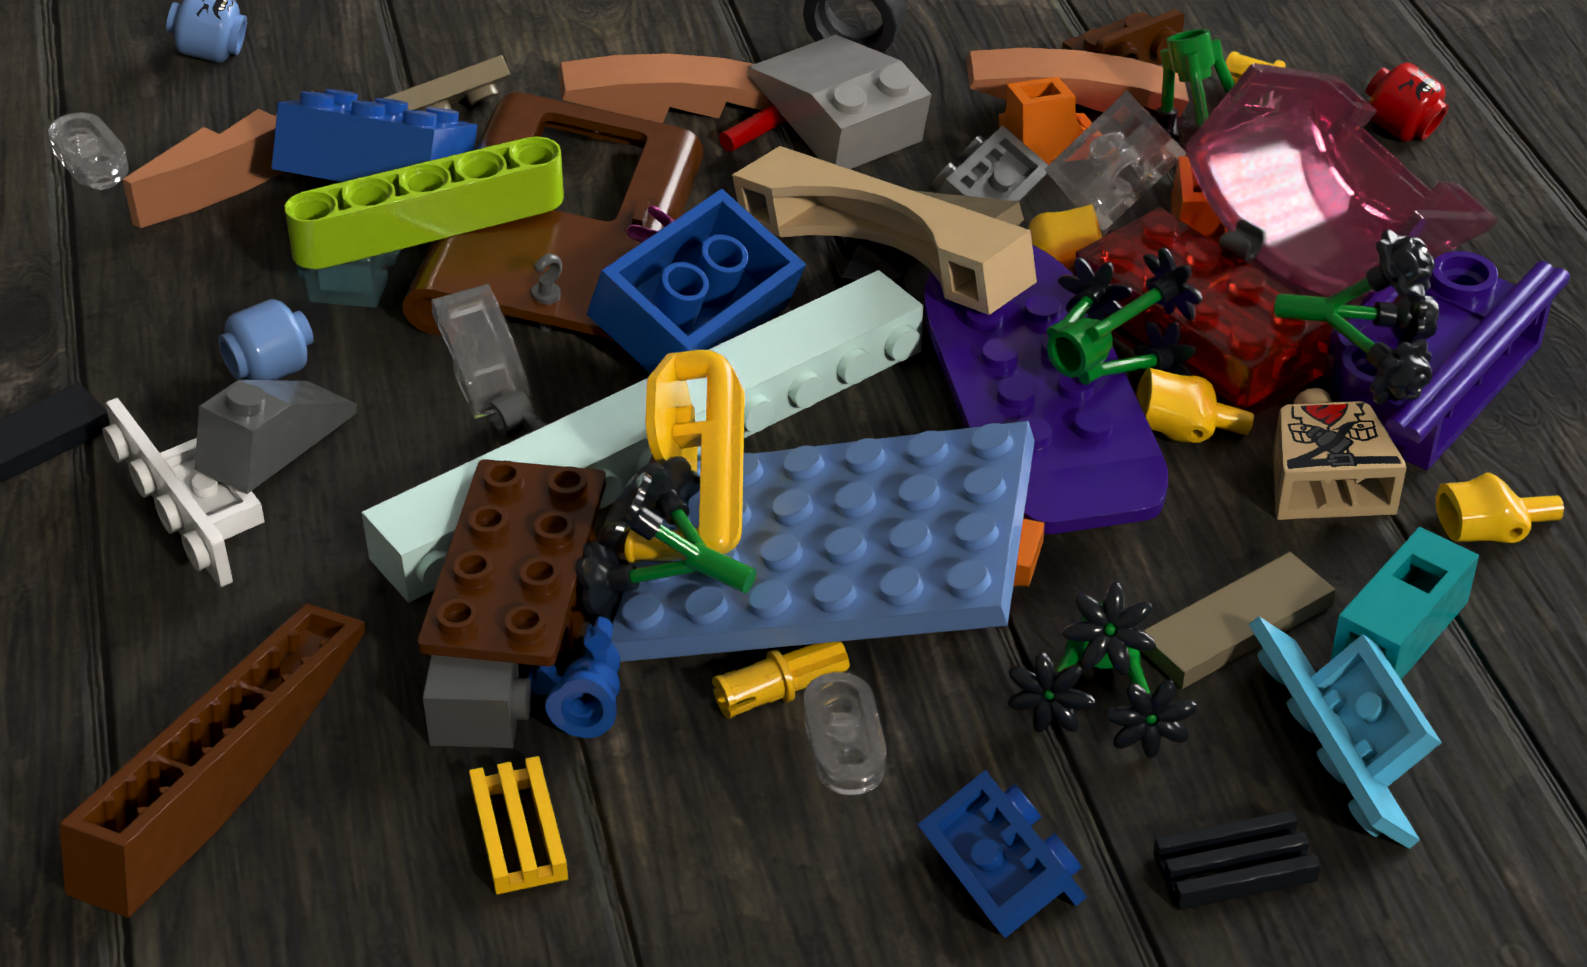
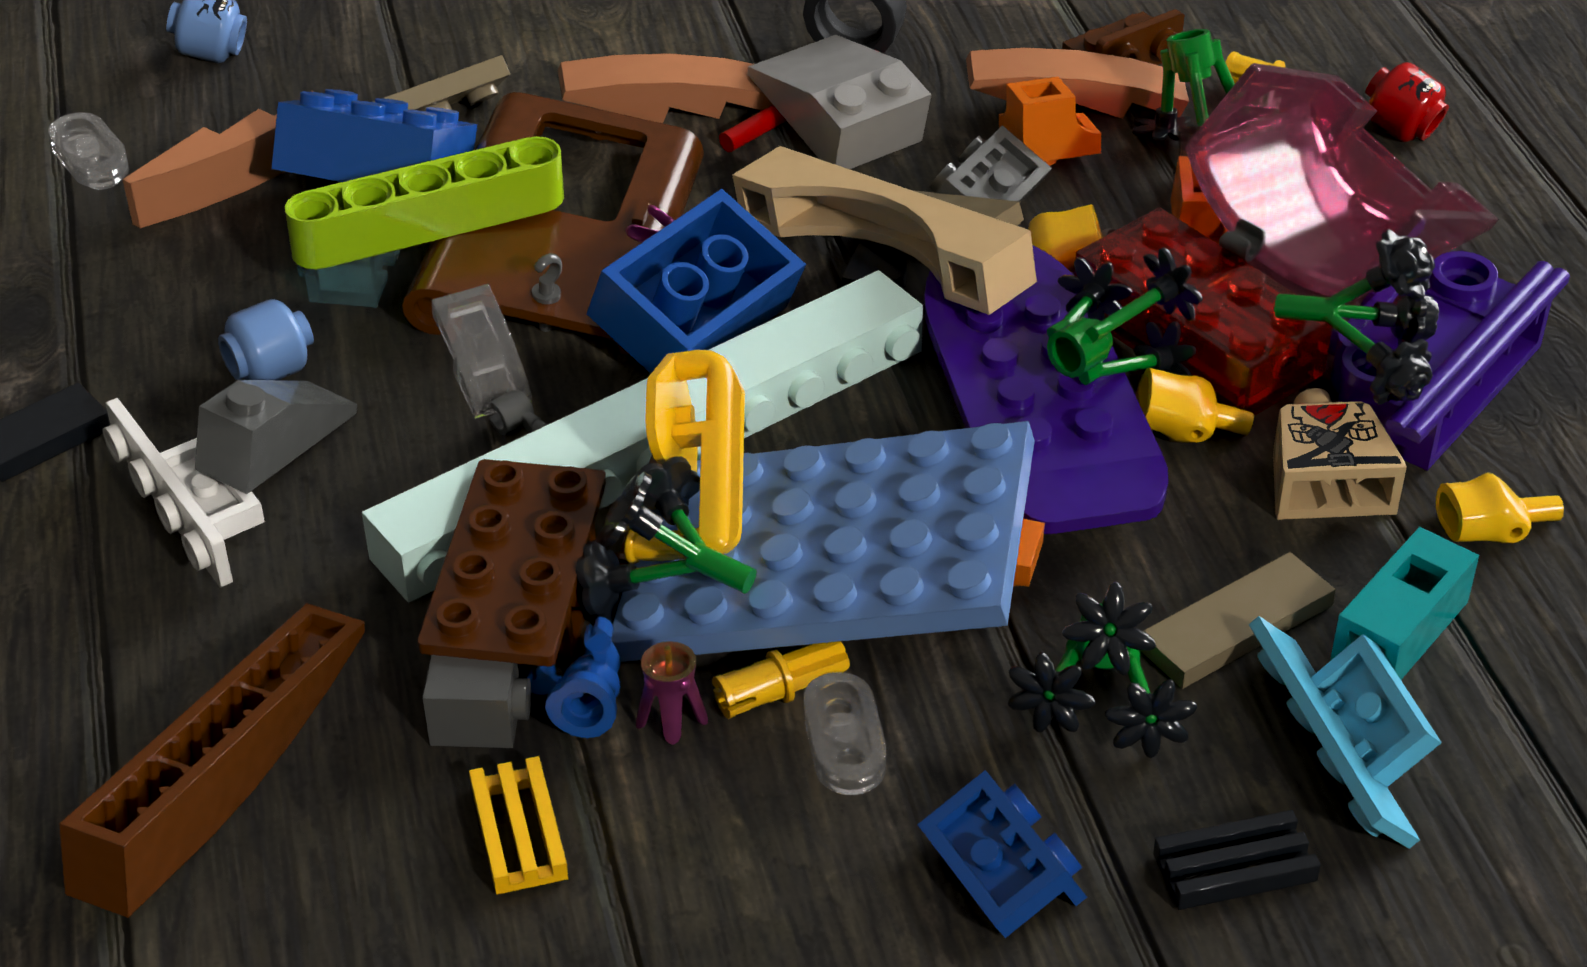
(669, 675): none -> piece
(1115, 160): clear brick -> none

